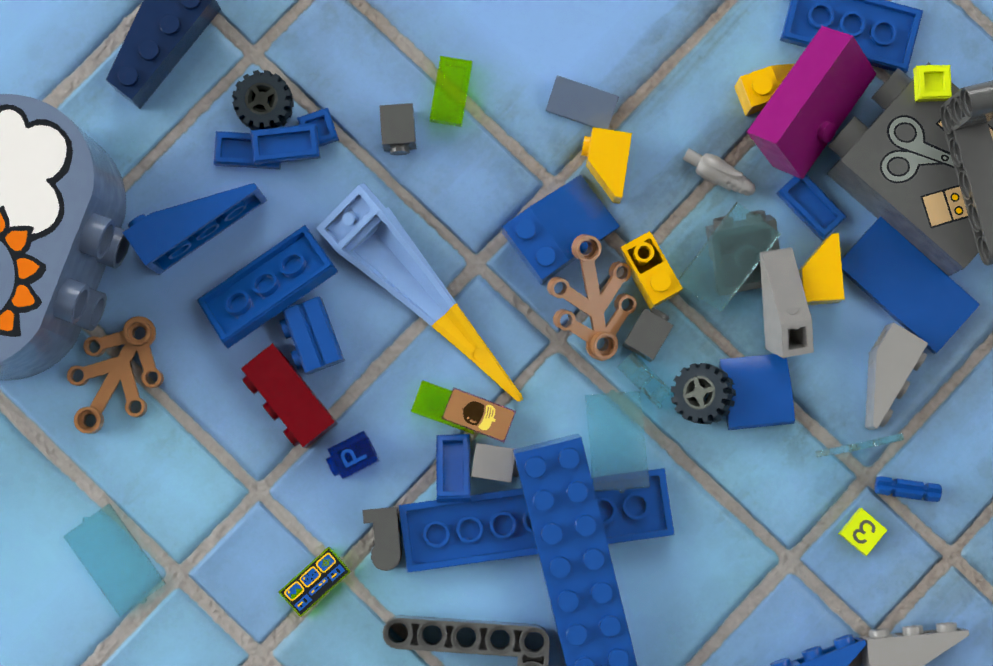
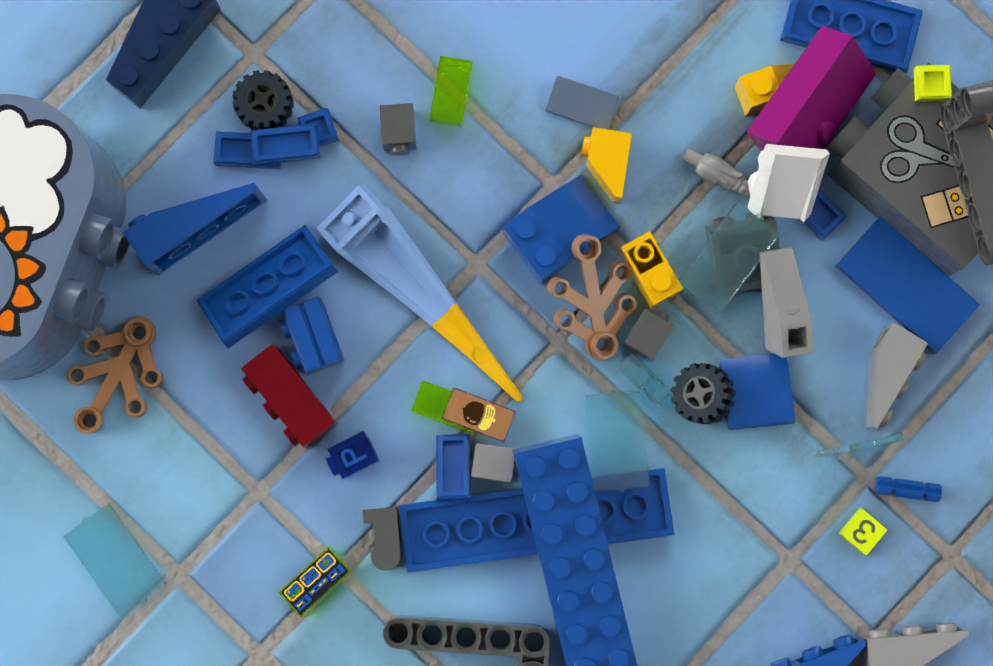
(786, 181): none -> white slope
(823, 273): yellow slope -> none

